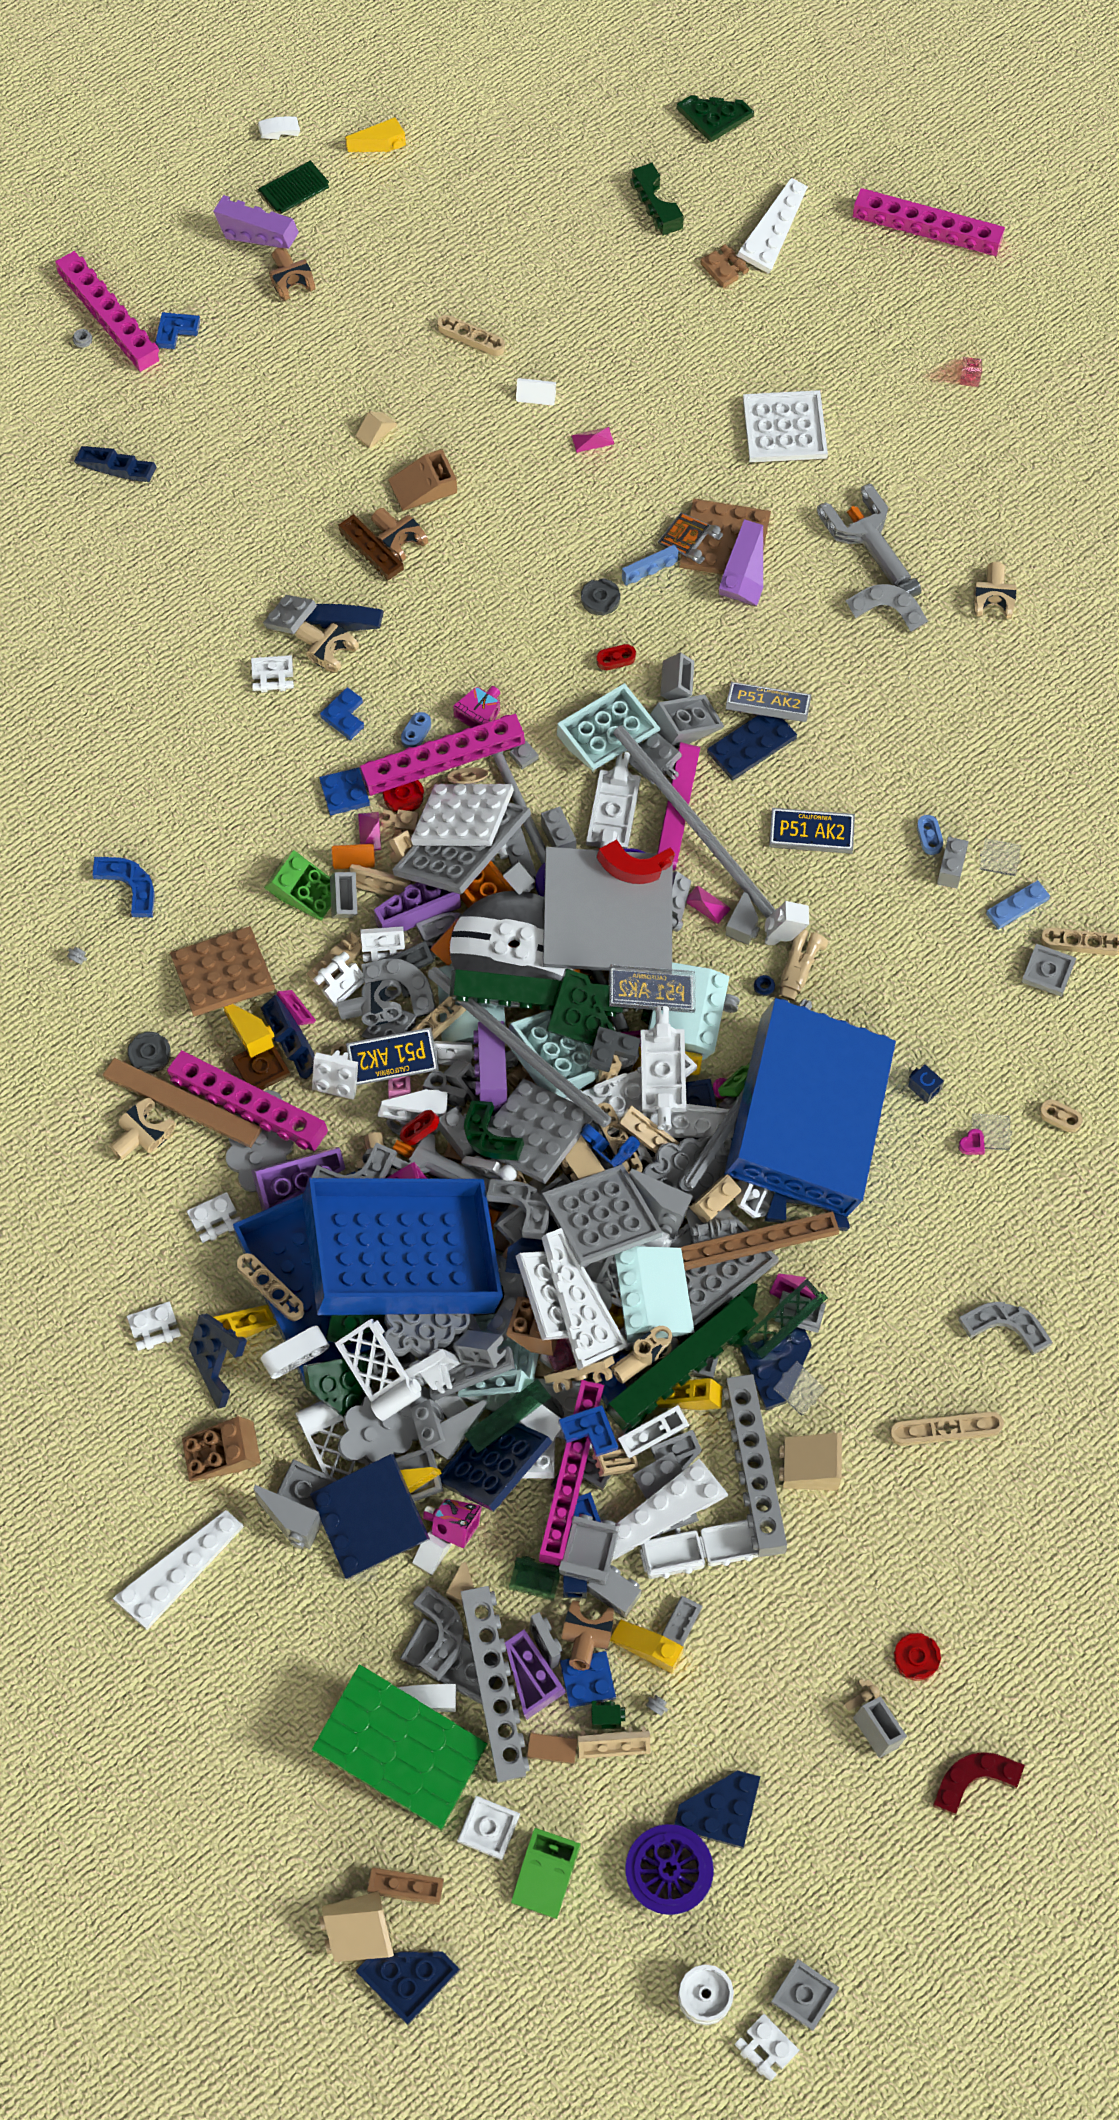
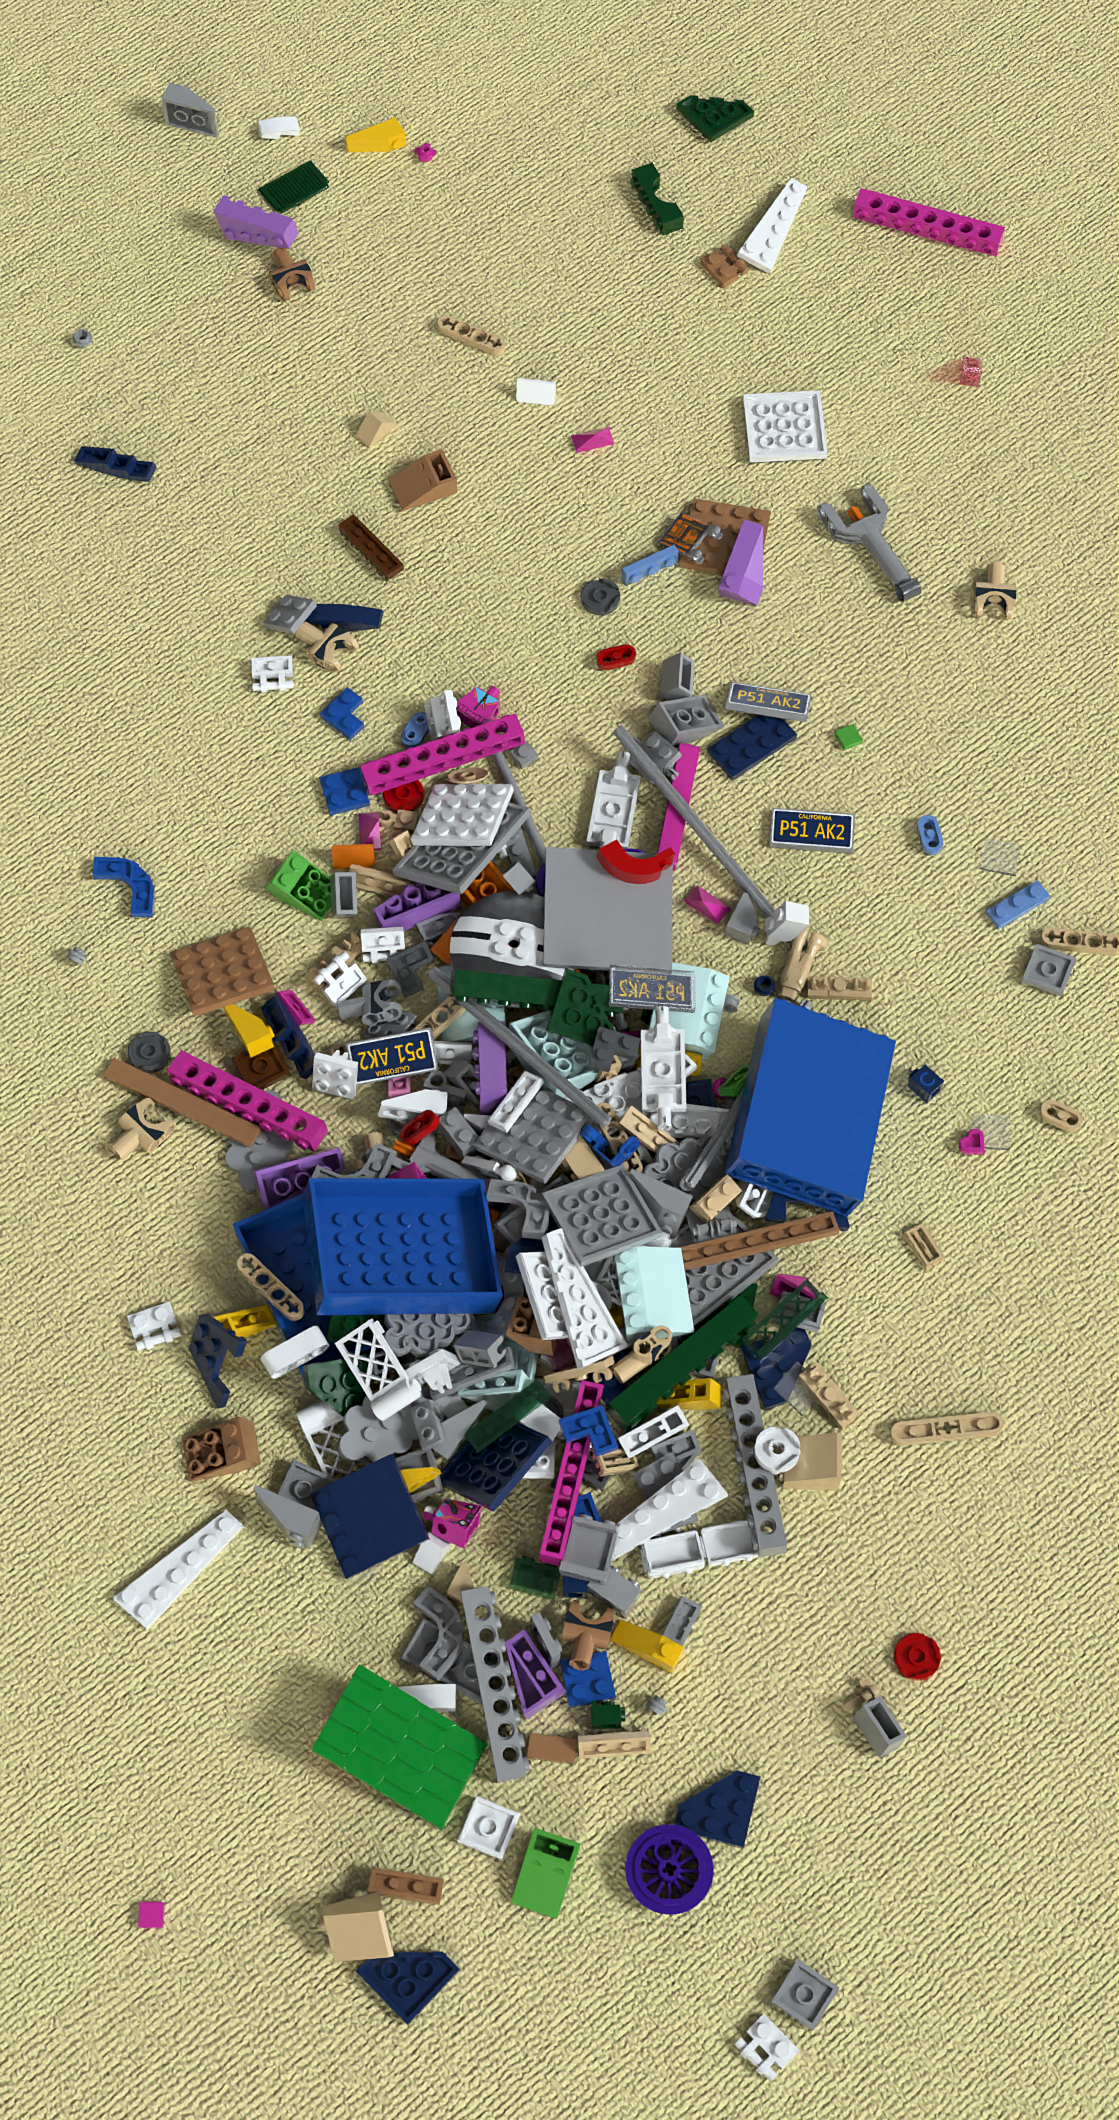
(107, 311): dark pink brick -> none
(151, 1915): none -> dark pink tile
(174, 324): blue plate -> none
(188, 111): none -> light grey slope
(212, 1212): white plate -> none
(399, 532): medium nougat connector -> none
(406, 974): light grey plate -> none
(425, 152): none -> dark pink plate
(442, 715): none -> white brick
(483, 1140): dark green plate -> none
(515, 1101): none -> white tile
(557, 829): light grey brick -> none
(590, 730): light aqua slope -> none
(680, 892): light grey plate -> none
(703, 2010): white wheel -> none
(777, 1462): none -> white plate
(828, 1395): none -> tan plate
(839, 988): none -> tan plate
(848, 737): none -> bright green tile
(889, 596): light grey plate -> none
(933, 1262): none -> tan tile
(952, 862): light grey brick -> none
(973, 1768): dark red plate -> none
(1009, 1316): light grey plate -> none

